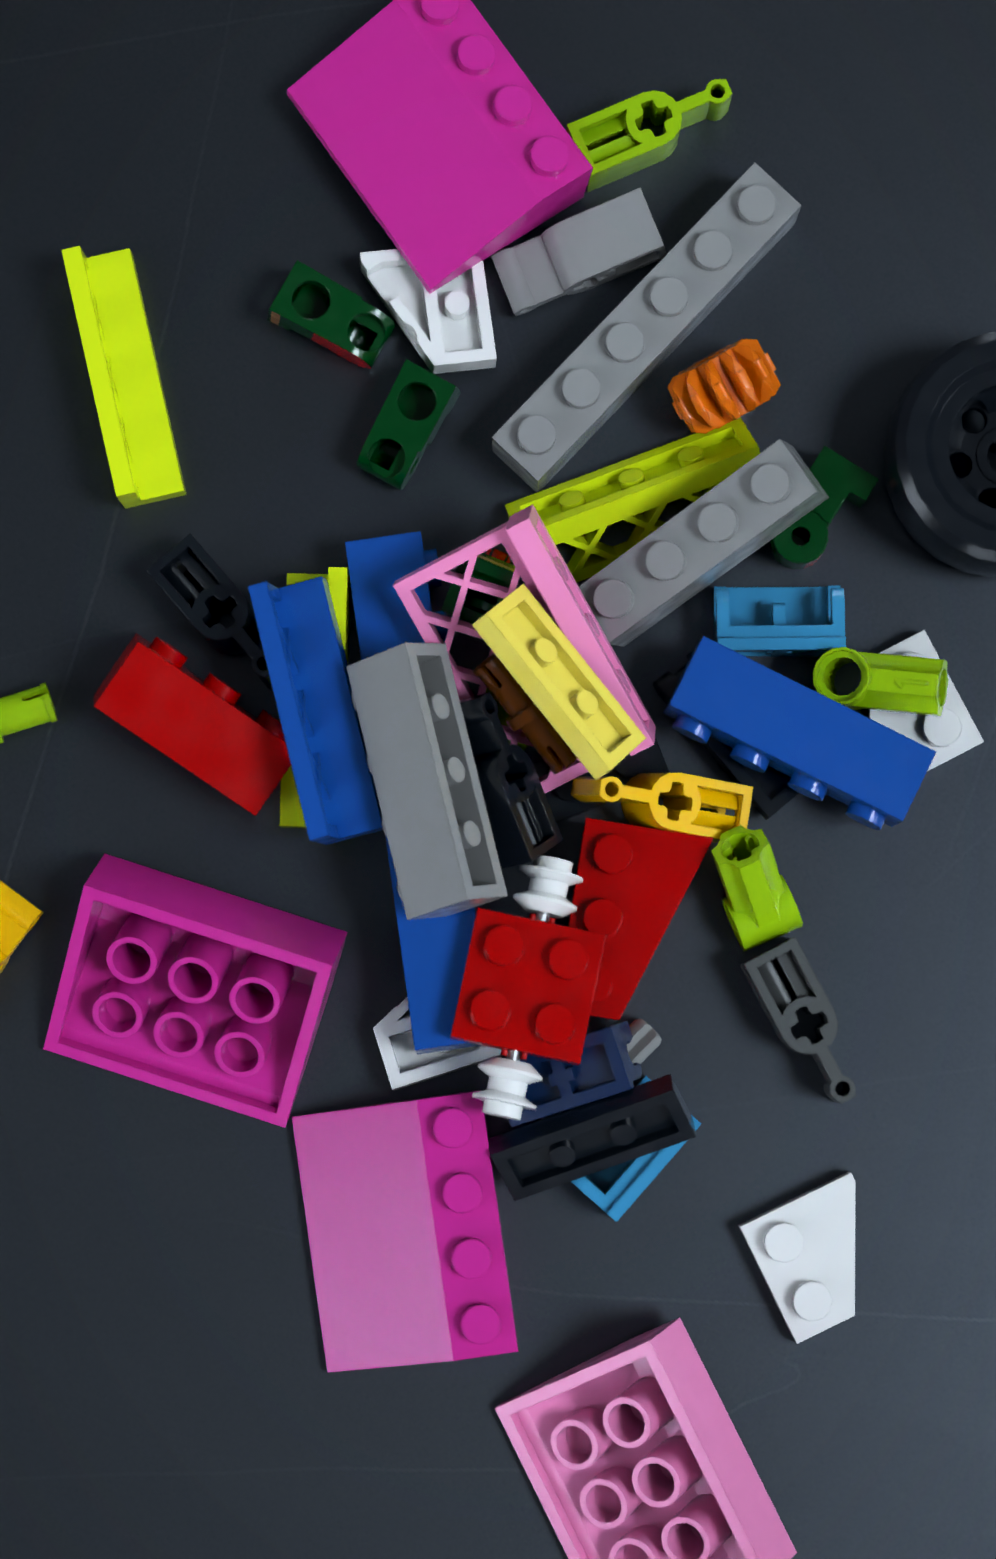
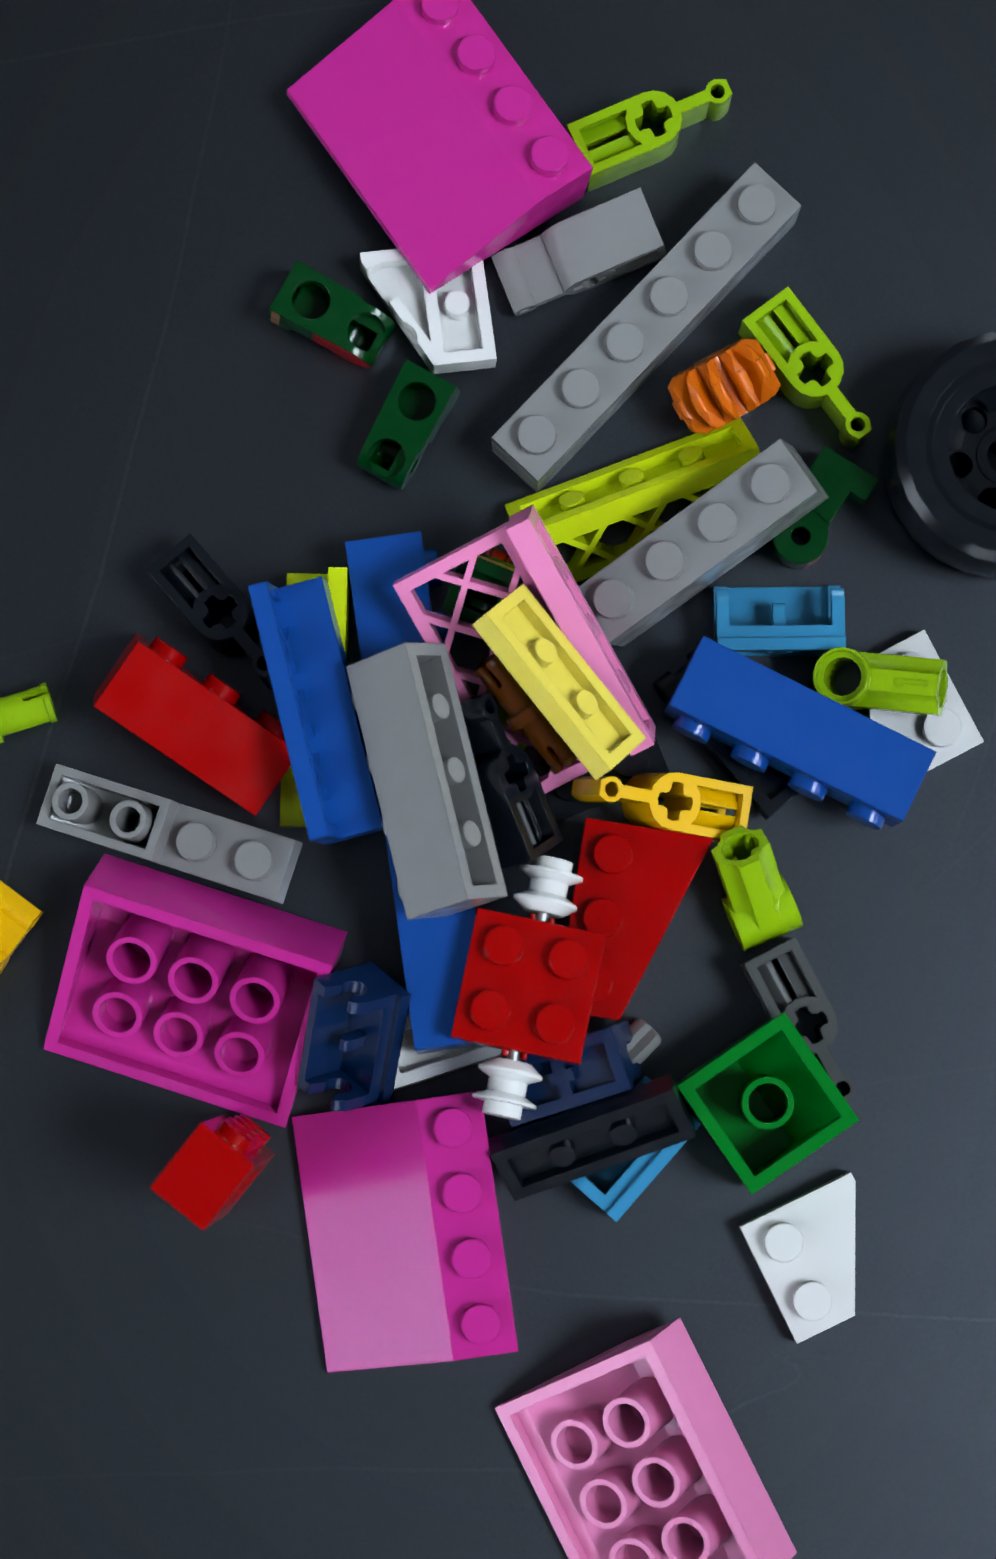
(124, 376): neon yellow fence -> none
(169, 833): none -> light grey slope
(214, 1168): none -> red brick
(354, 1036): none -> dark blue hinge
(766, 1102): none -> green slope
(796, 339): none -> lime piece

